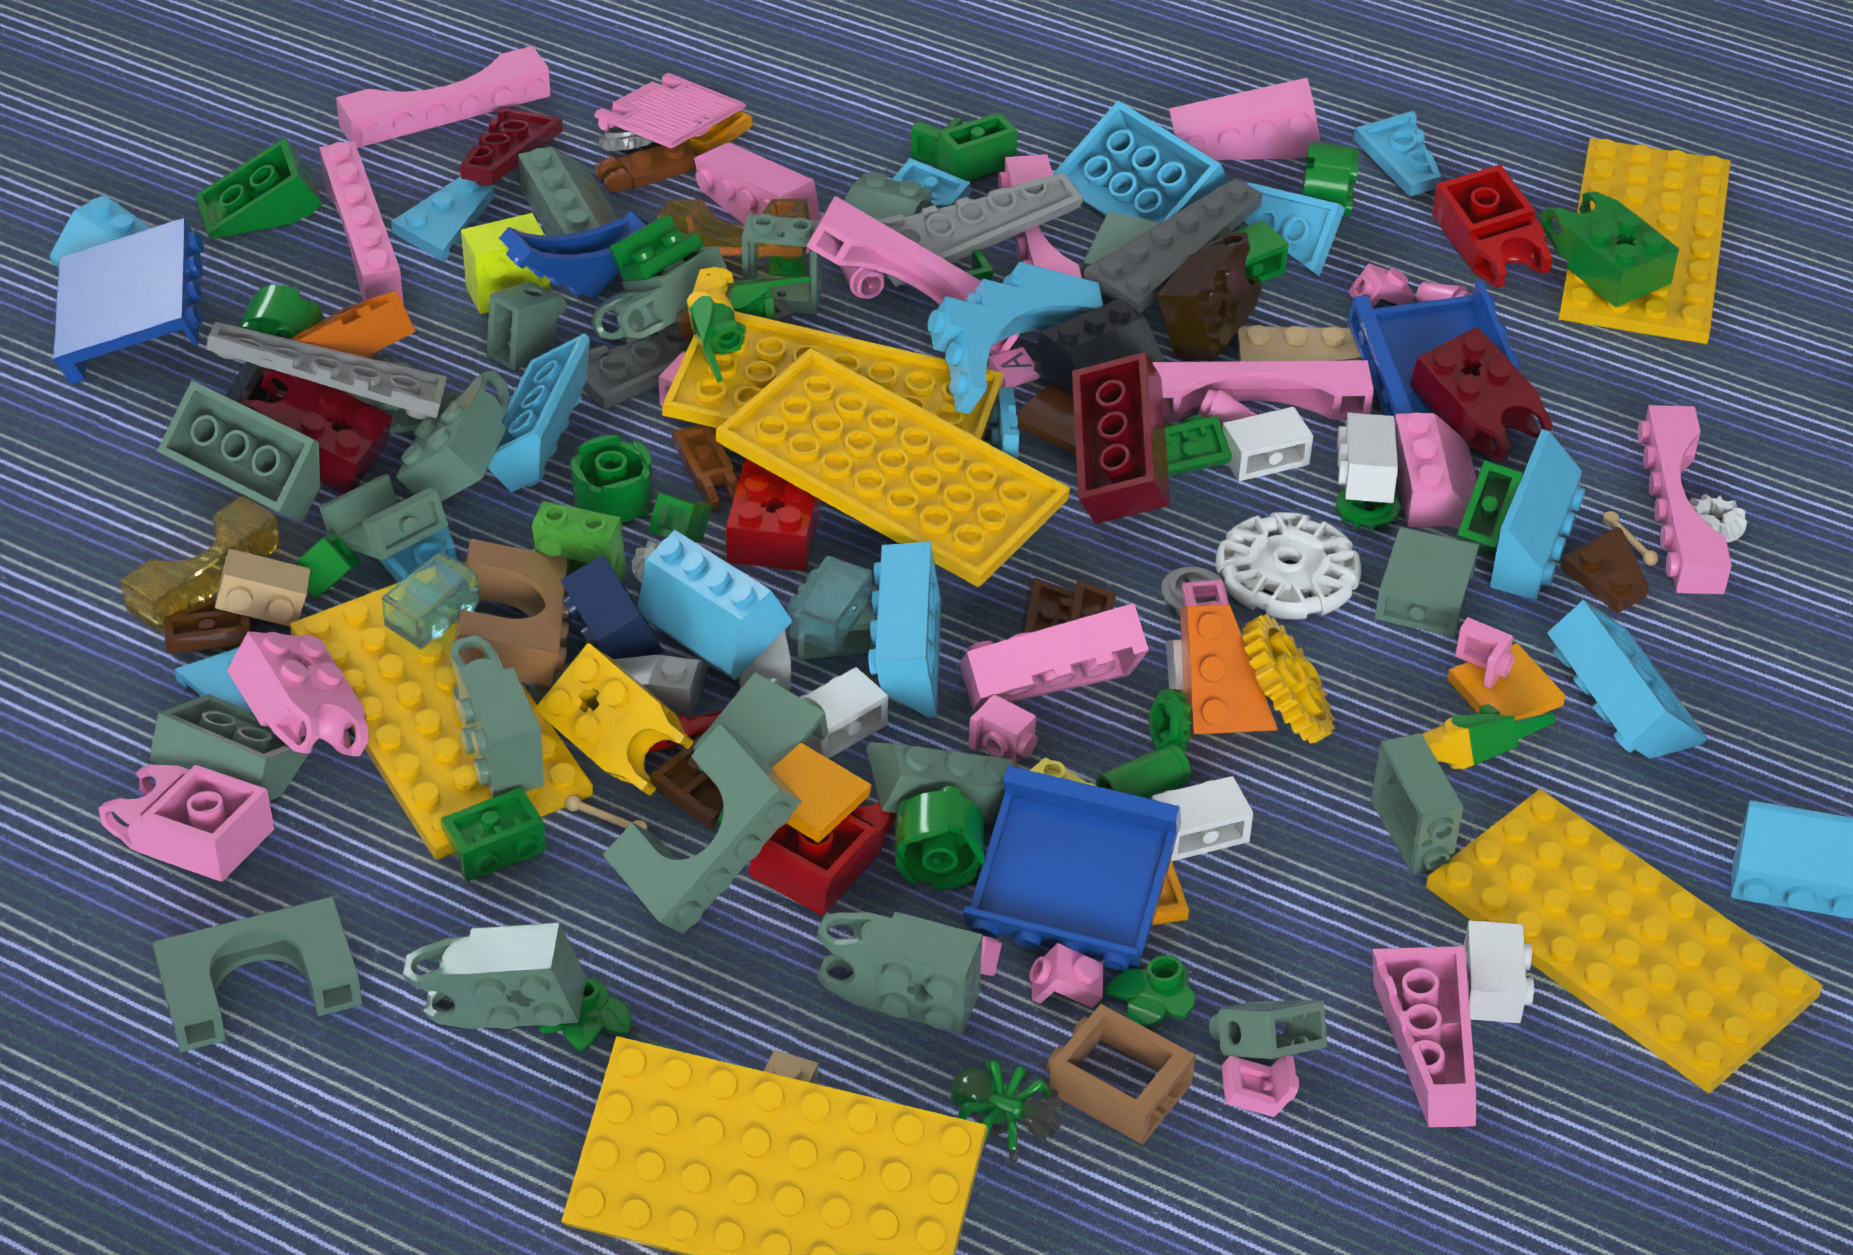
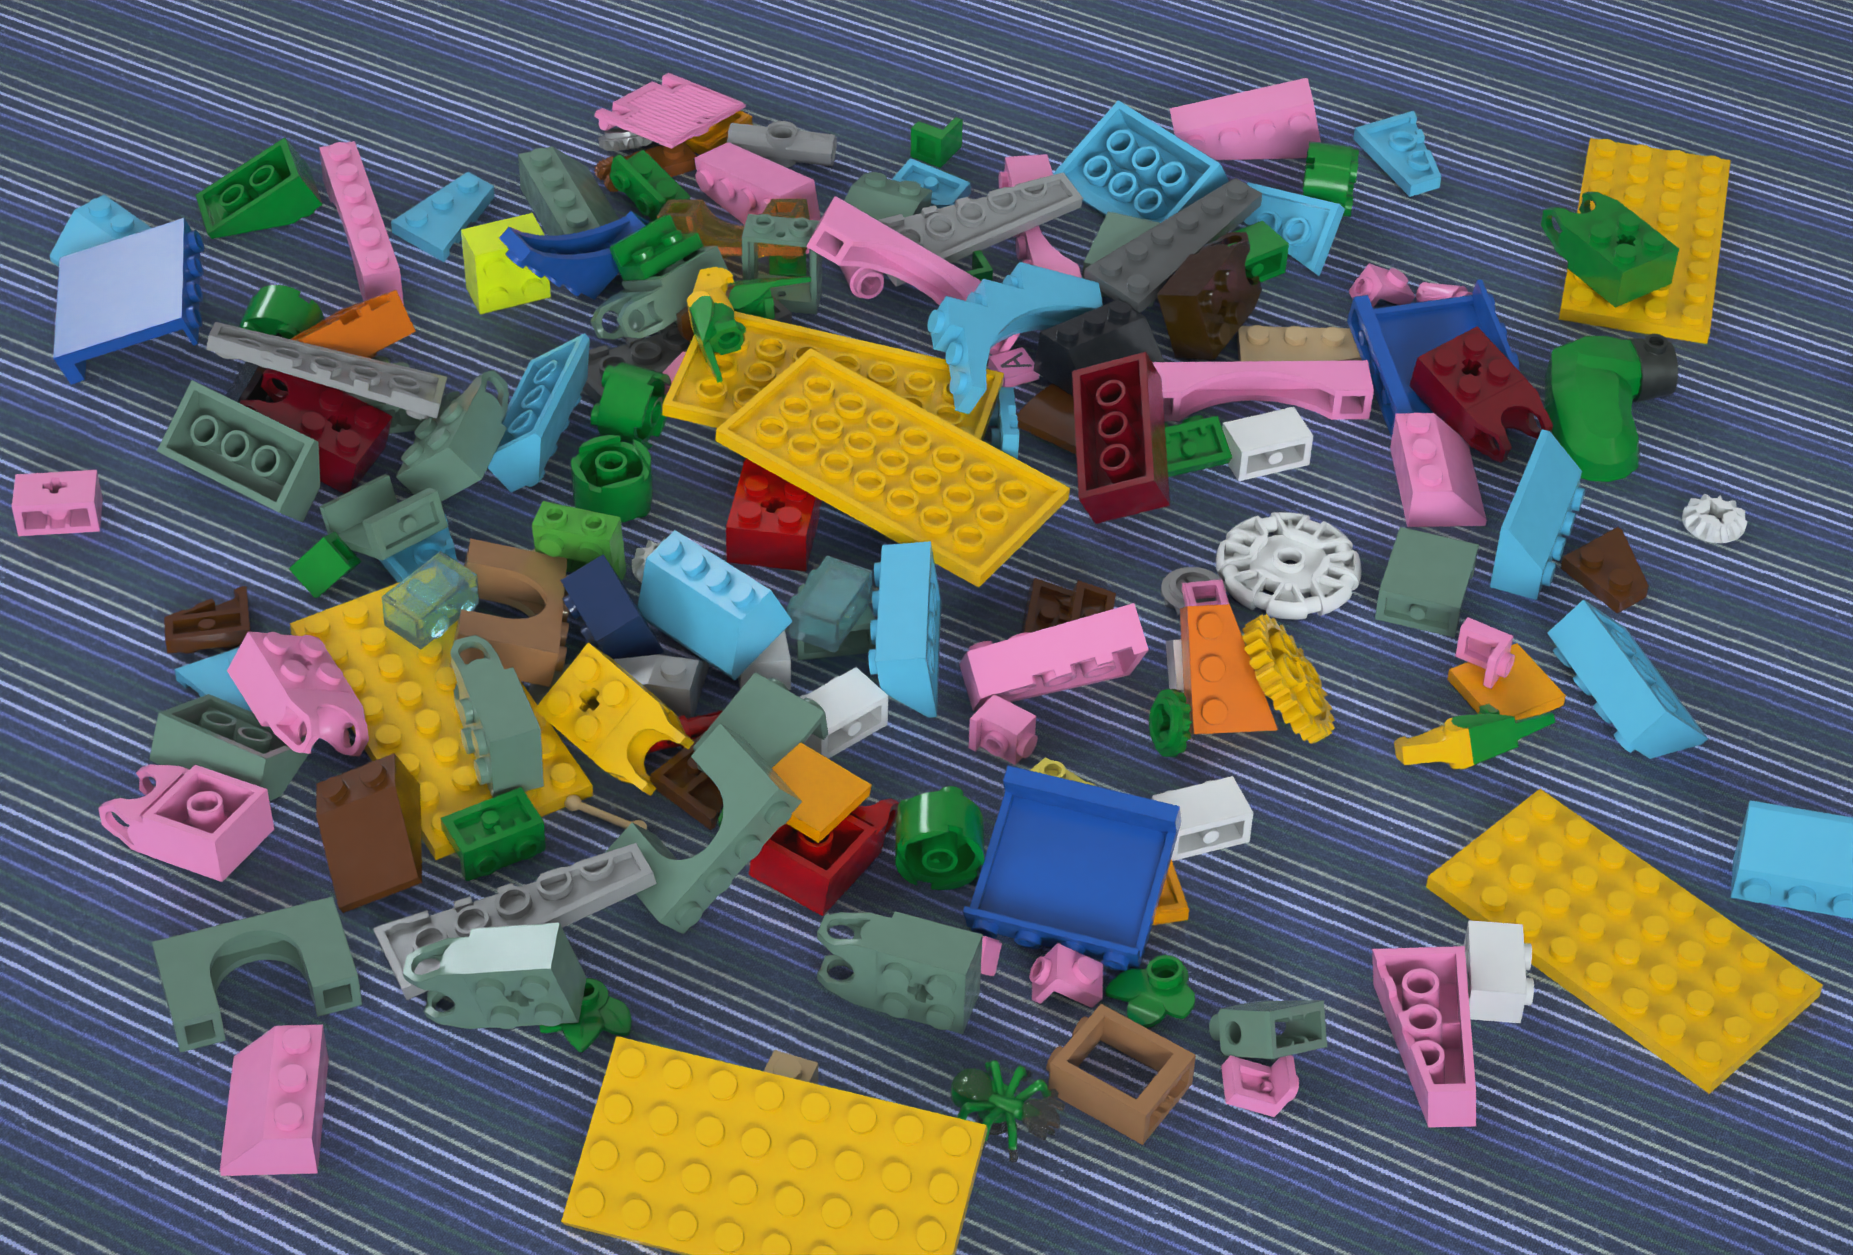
(57, 503): none -> bright pink brick
(169, 587): clear yellow arch -> none
(262, 588): tan brick -> none
(276, 1104): none -> bright pink slope
(371, 831): none -> reddish brown slope
(384, 115): bright pink arch -> none
(507, 137): dark red wing -> none
(522, 323): sand green torso -> none
(556, 897): none -> light grey wing
(631, 403): none -> green brick
(645, 183): none -> green bracket
(680, 515): green panel -> none
(705, 462): dark orange hinge -> none
(784, 143): none -> light grey piece
(914, 770): sand green slope -> none
(976, 147): green brick -> none
(1149, 773): green pin -> none
(1224, 407): bright pink cone -> none
(1368, 457): white brick -> none
(1380, 514): green gear -> none
(1417, 803): sand green window -> none
(1489, 506): green brick -> none
(1491, 224): red brick -> none
(1592, 395): none -> green piece
(1611, 519): tan hinge -> none
(1696, 552): bright pink arch -> none

